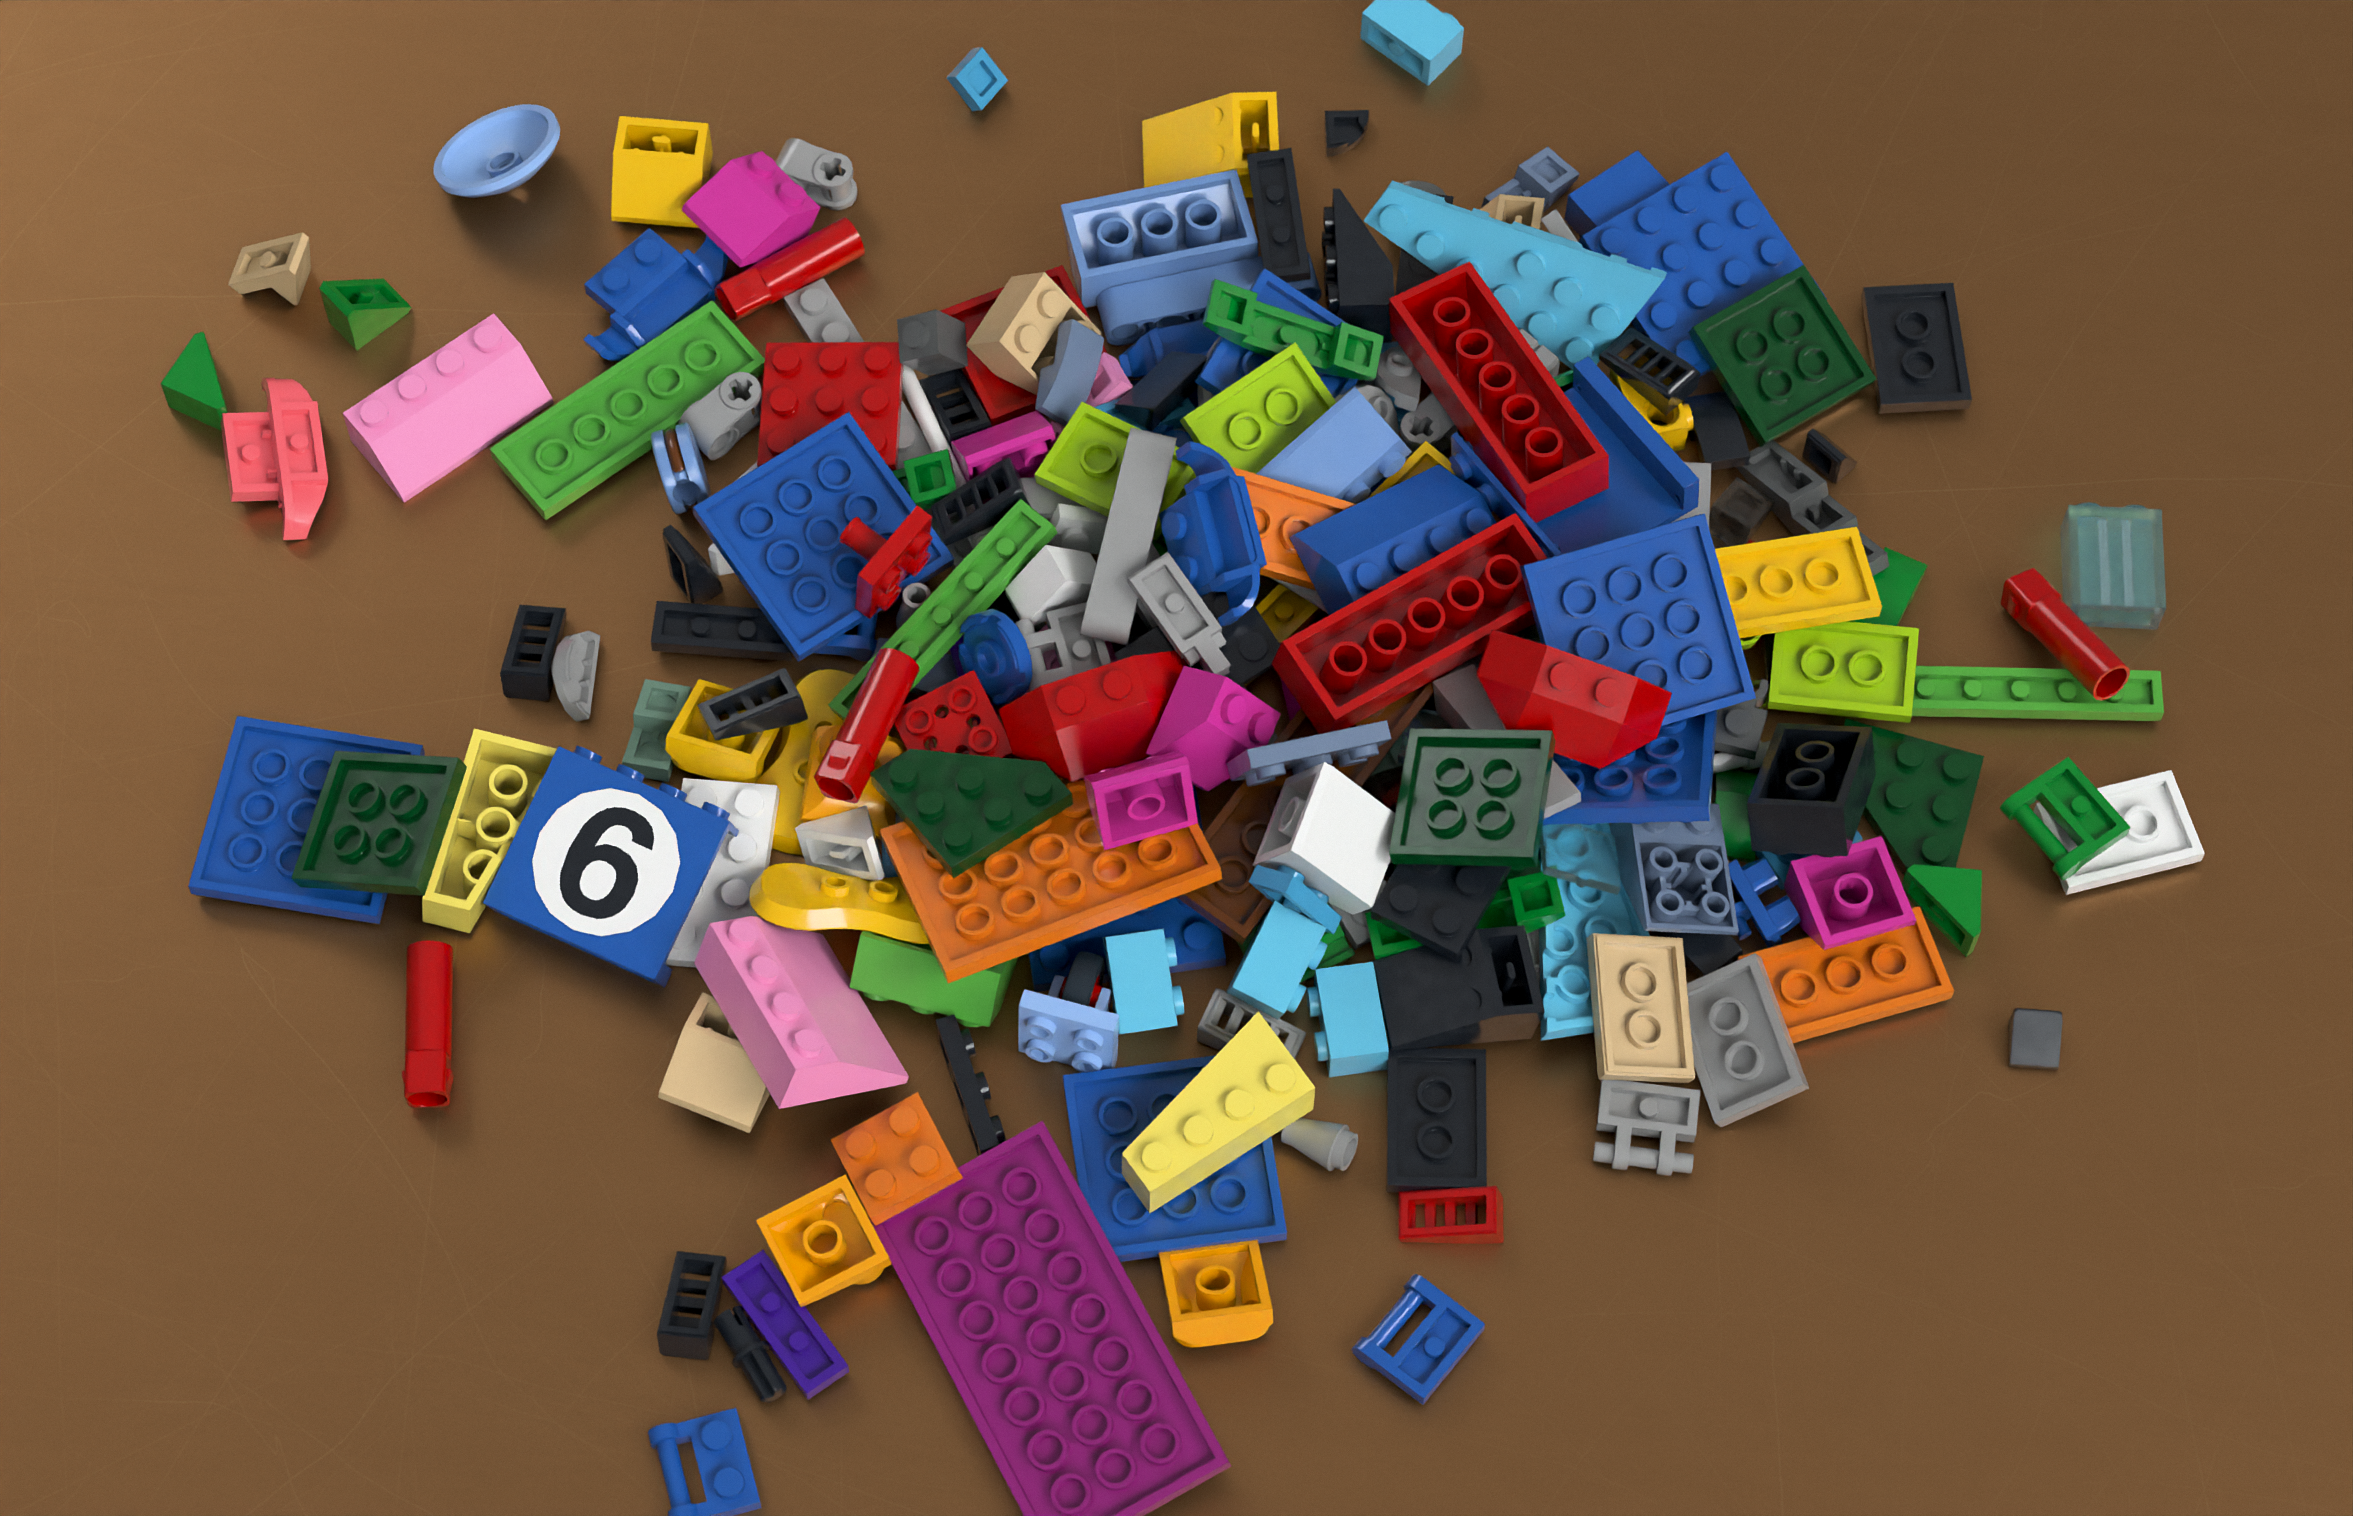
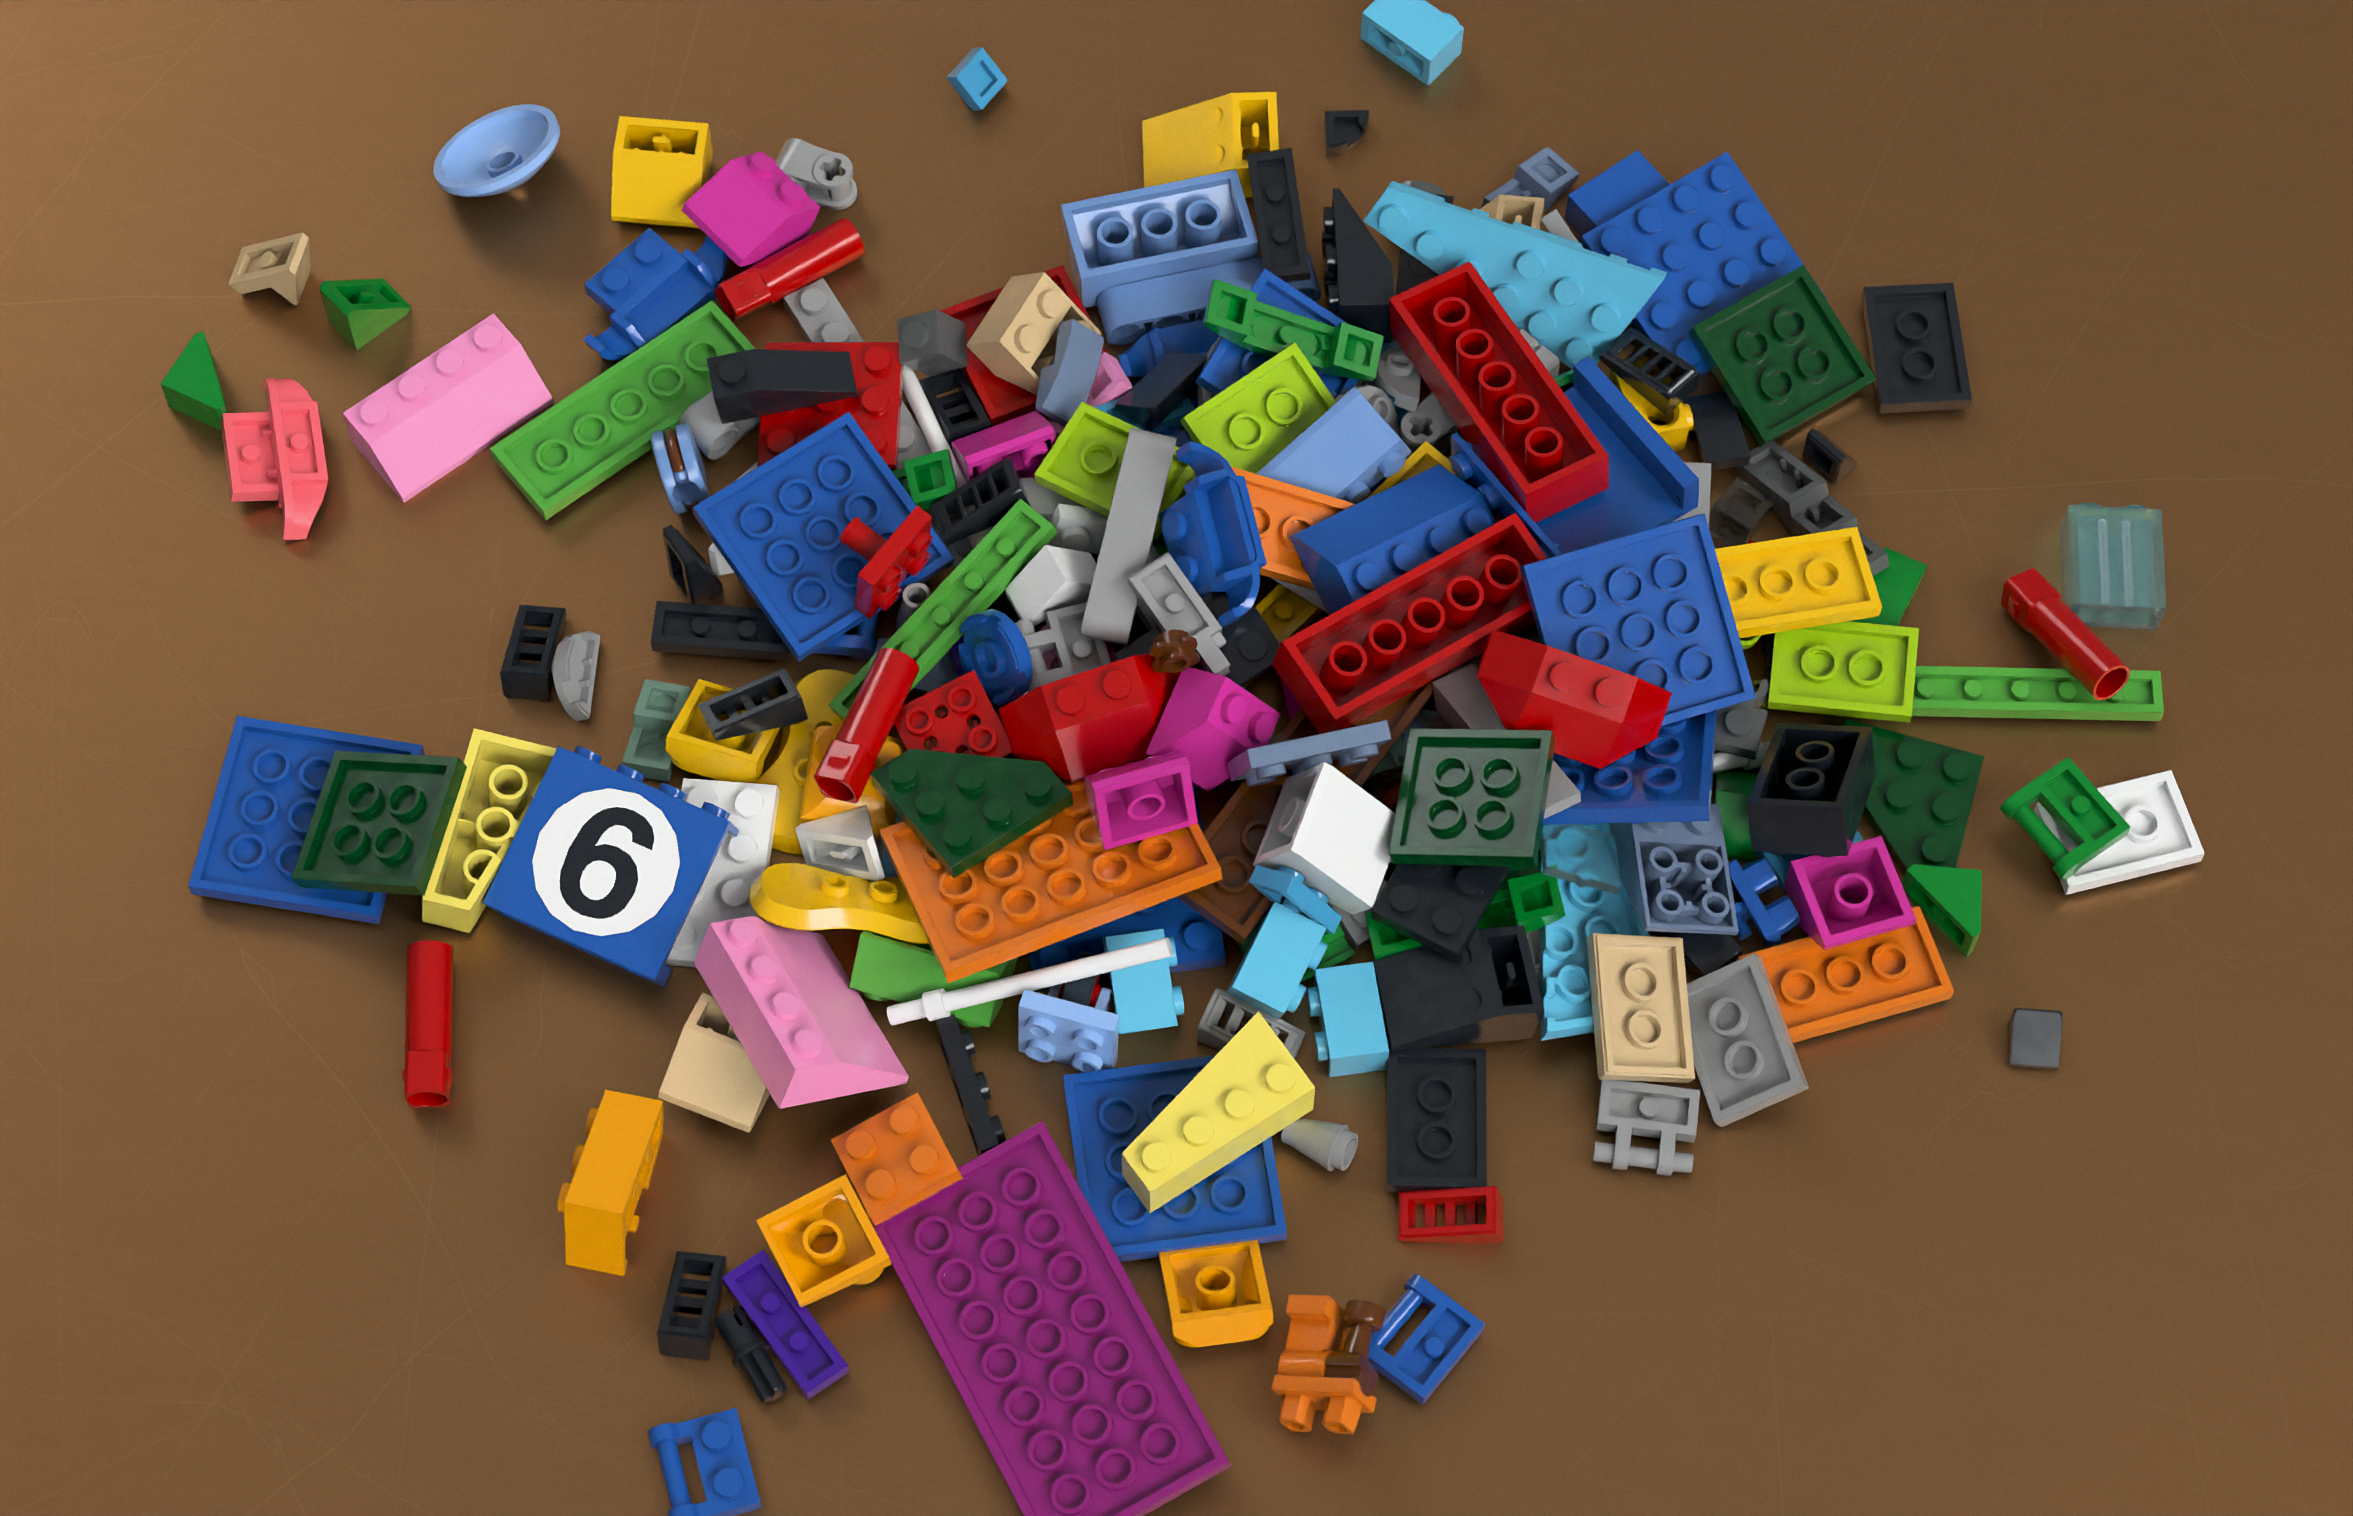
(609, 1180): none -> light orange wedge
(778, 381): none -> black slope
(939, 1003): none -> white bar
(1174, 651): none -> reddish brown plate
(1317, 1371): none -> orange hips

